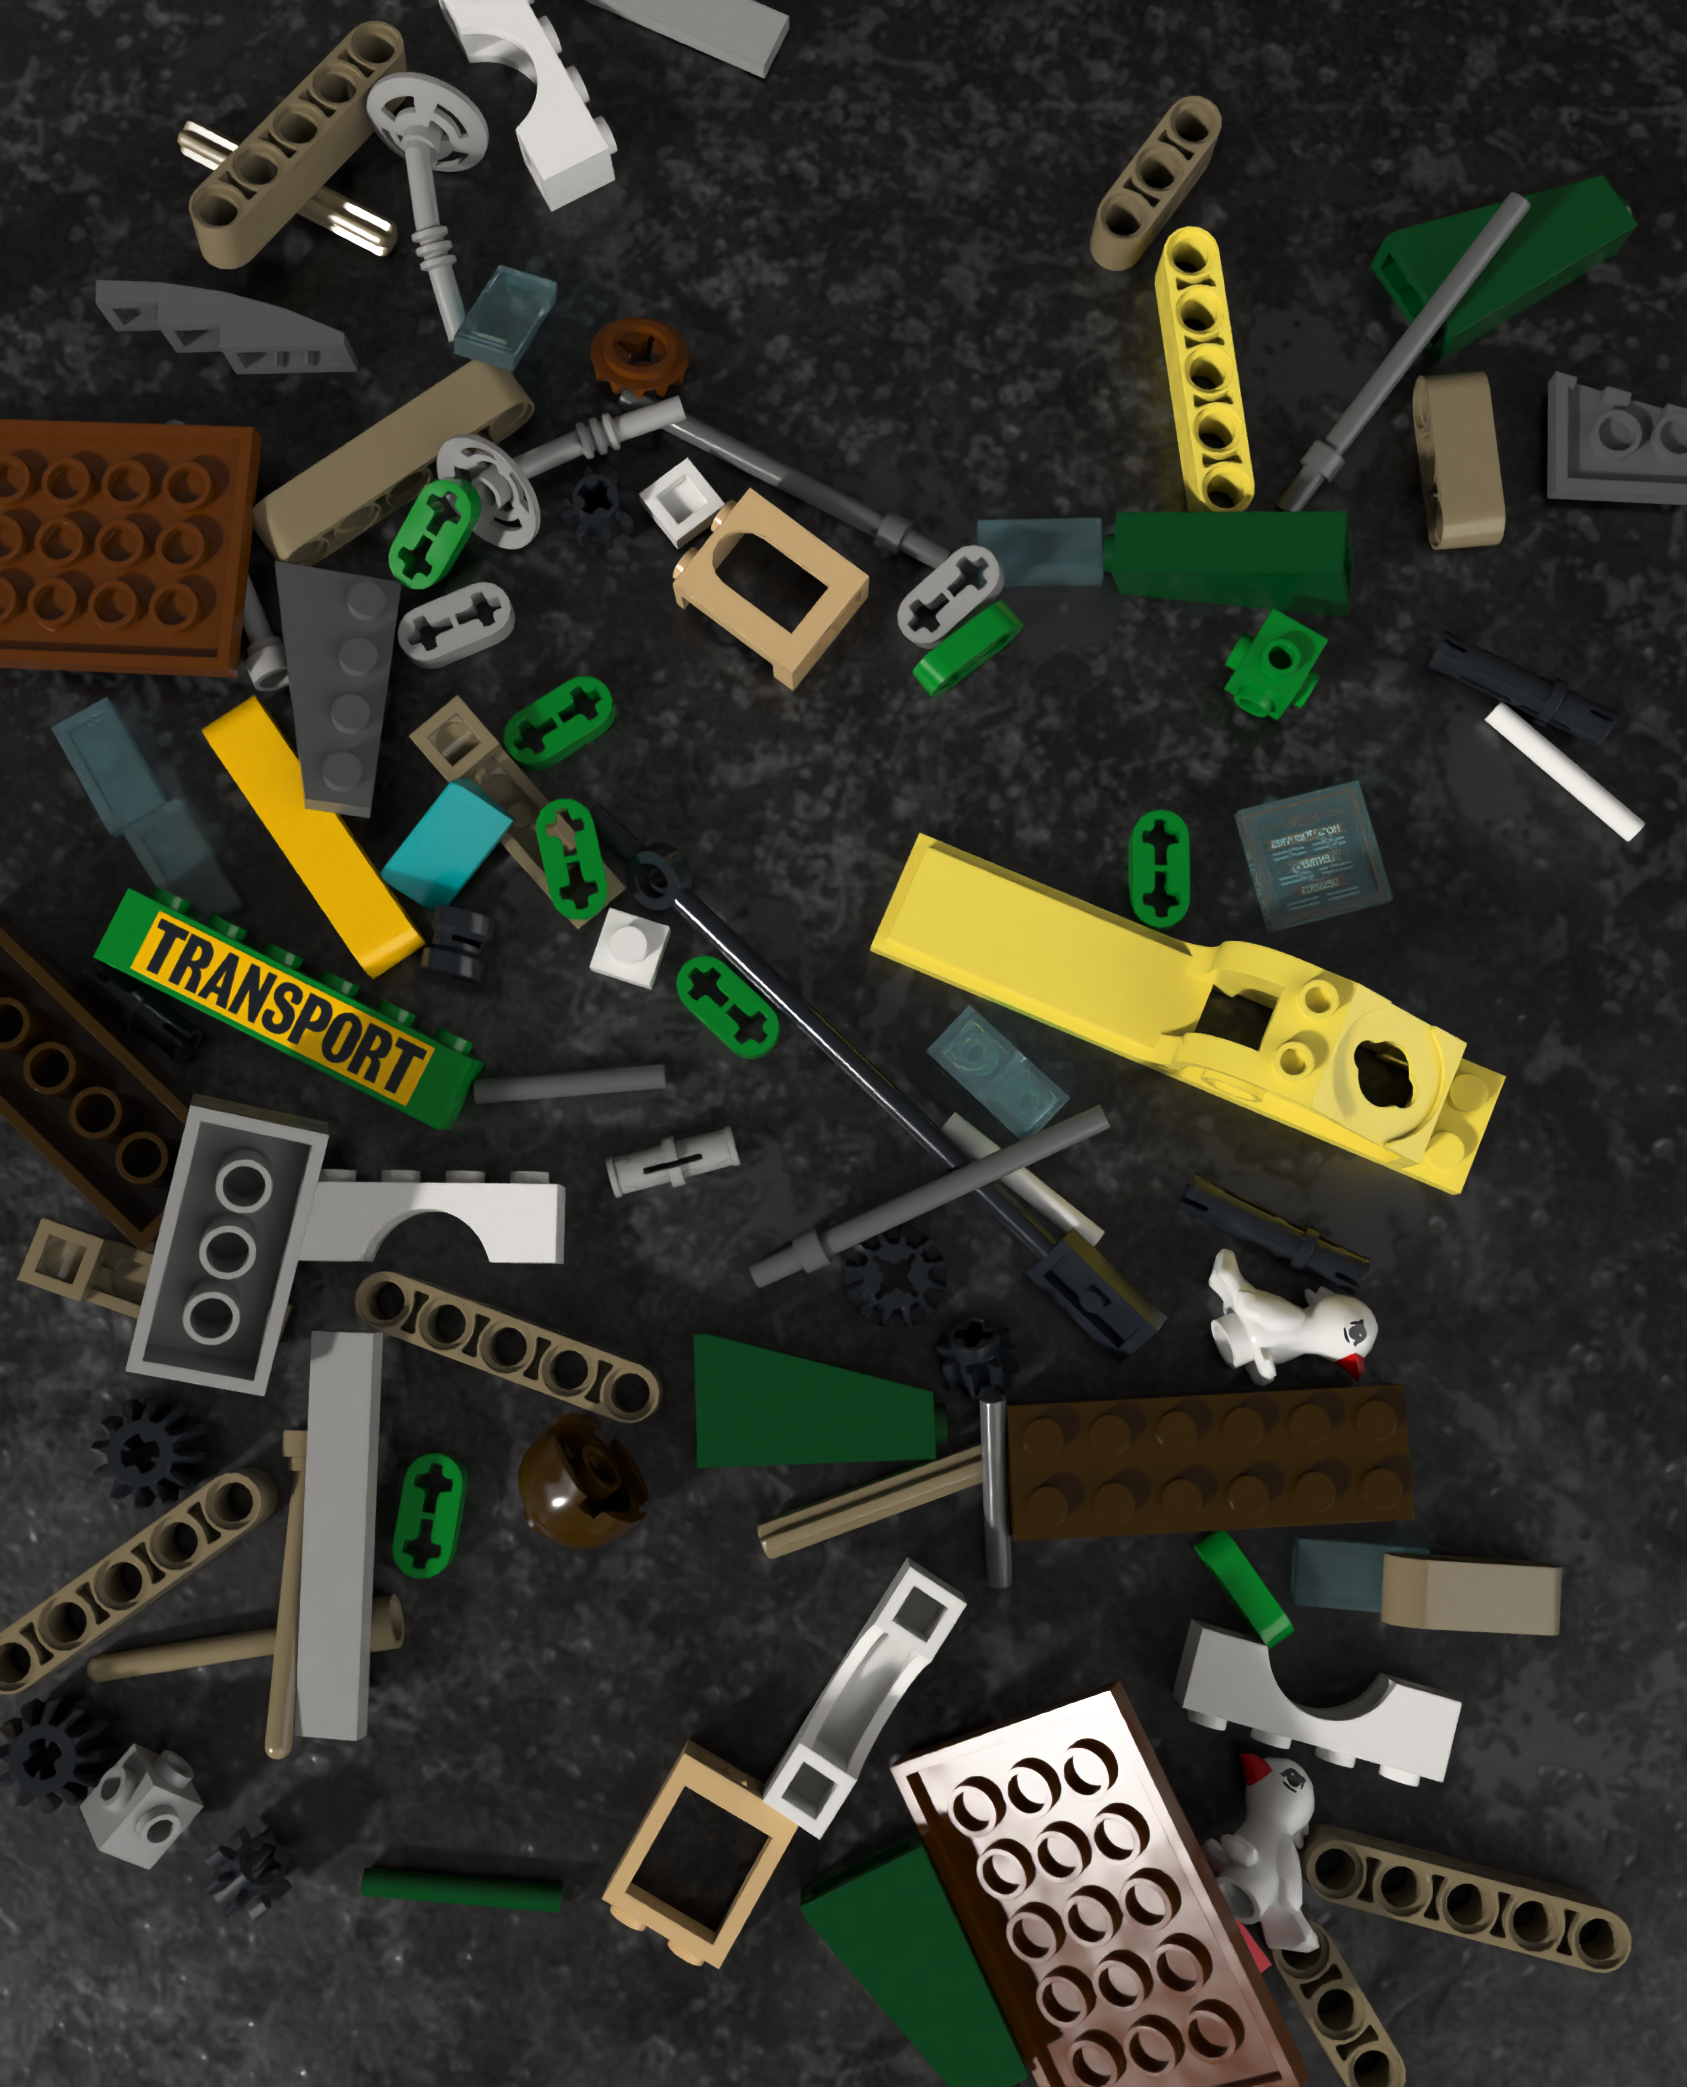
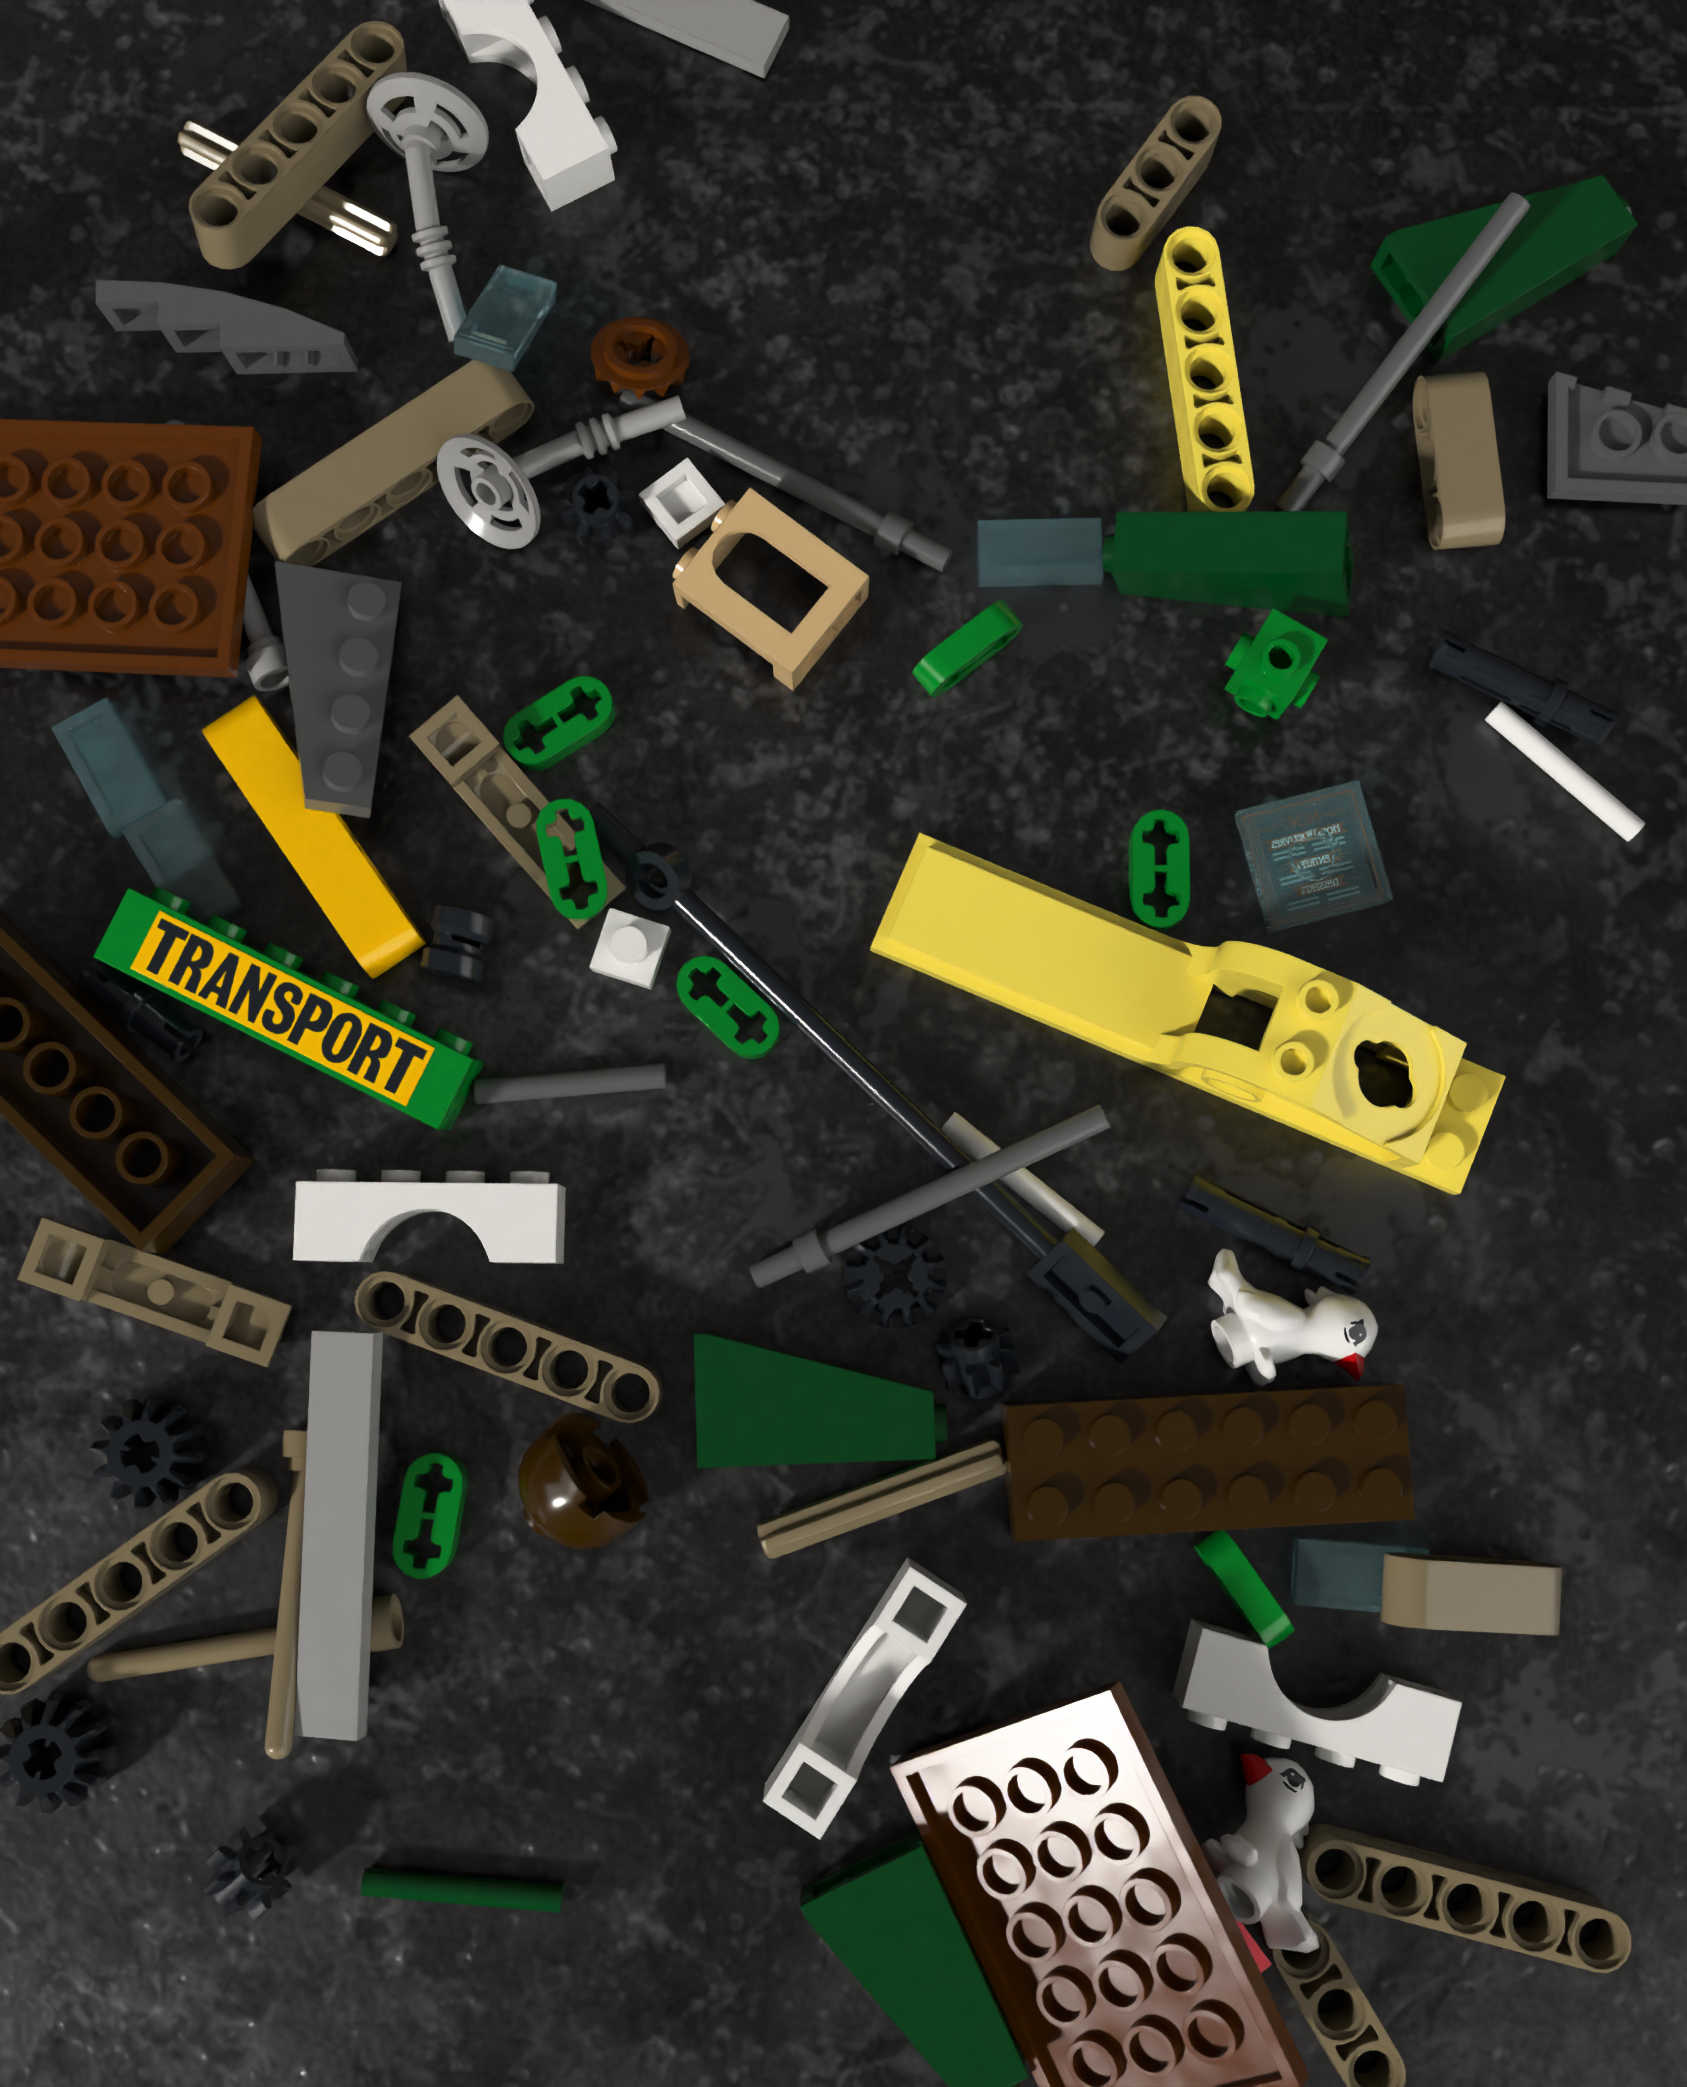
(142, 1805): light grey brick -> none
(228, 1245): light grey brick -> none
(422, 525): green beam -> none
(447, 845): teal slope -> none
(451, 612): light grey beam -> none
(630, 1174): light grey pin -> none
(736, 1794): tan window -> none
(941, 586): light grey beam -> none
(995, 1490): dark grey bar -> none
(997, 1074): clear light blue slope -> none

